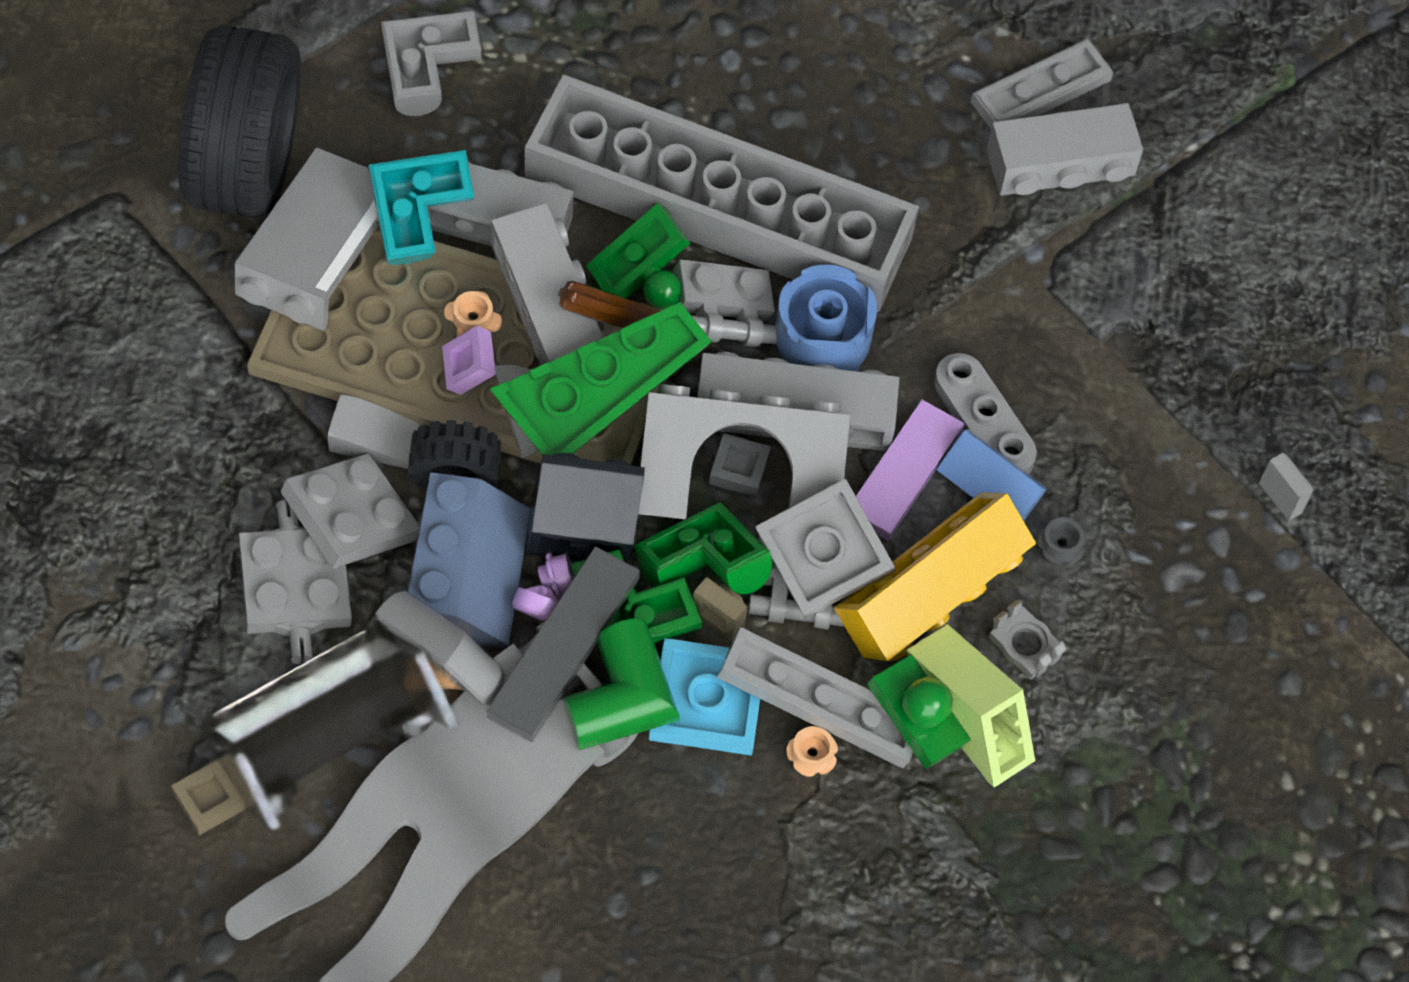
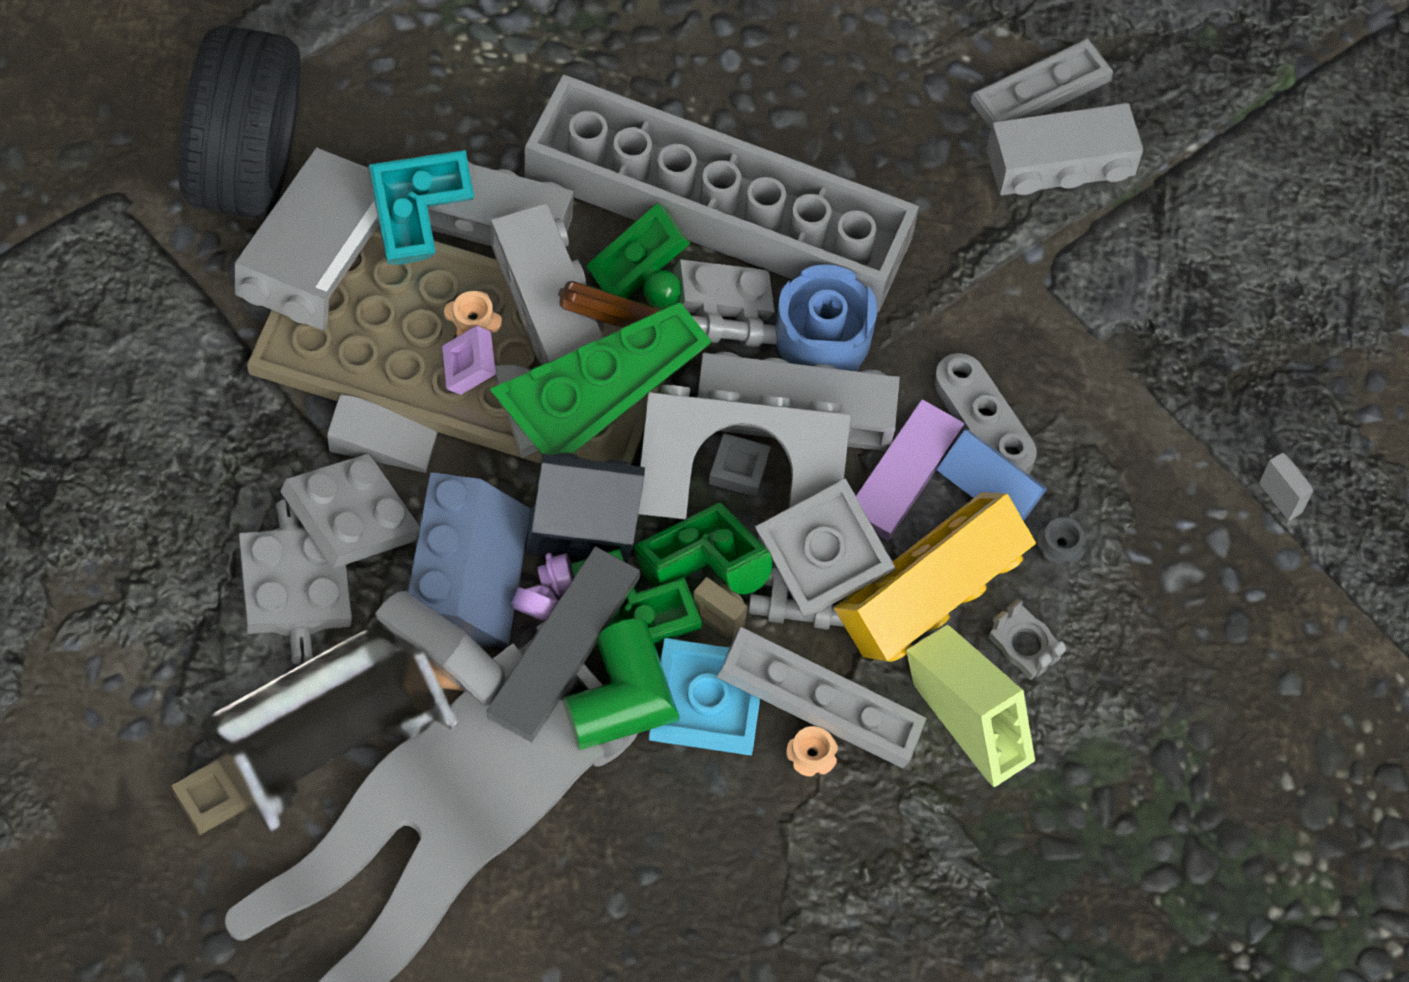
(416, 49): light grey brick -> none
(454, 451): black tyre -> none
(920, 710): green tile -> none

